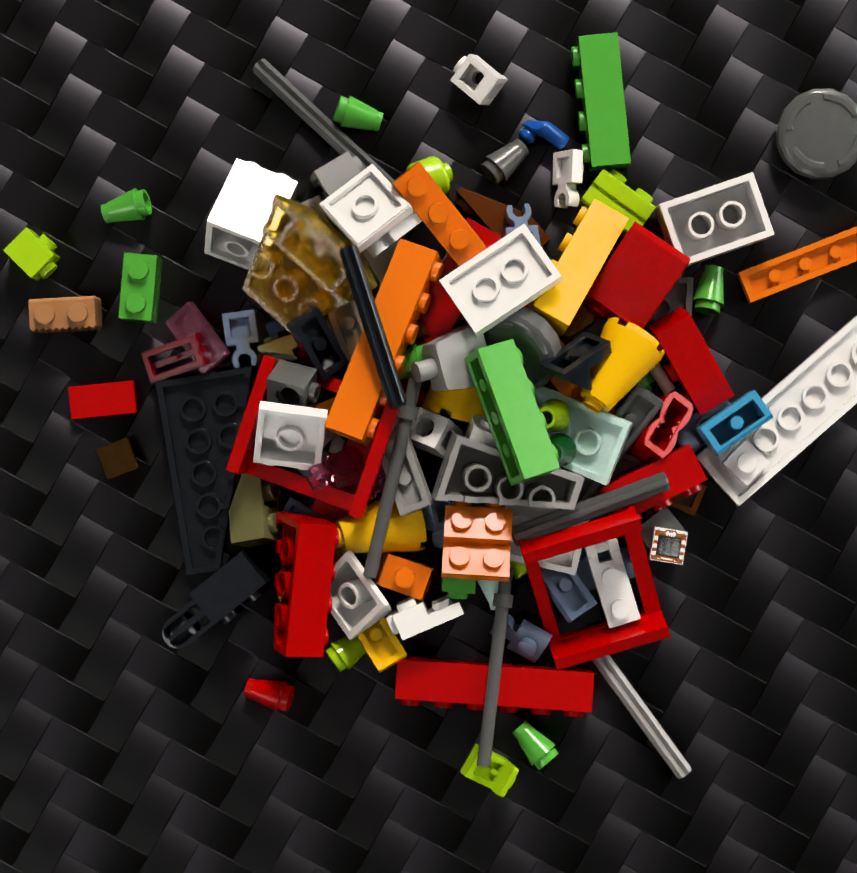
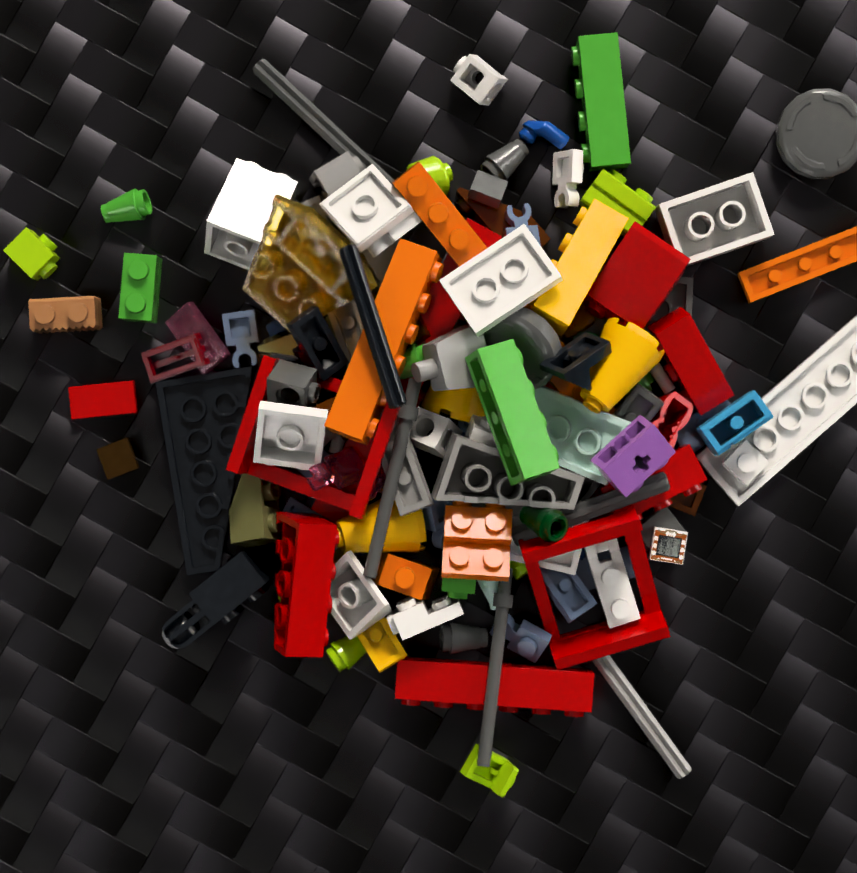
(270, 693): red cone -> none
(356, 114): bright green cone -> none
(461, 638): none -> dark grey cone
(487, 189): none -> tile
(535, 745): bright green cone -> none
(545, 522): none -> dark green cone
(560, 414): lime cone -> none
(565, 446): dark green cone -> none
(637, 440): none -> medium lavender brick
(710, 291): bright green cone -> none

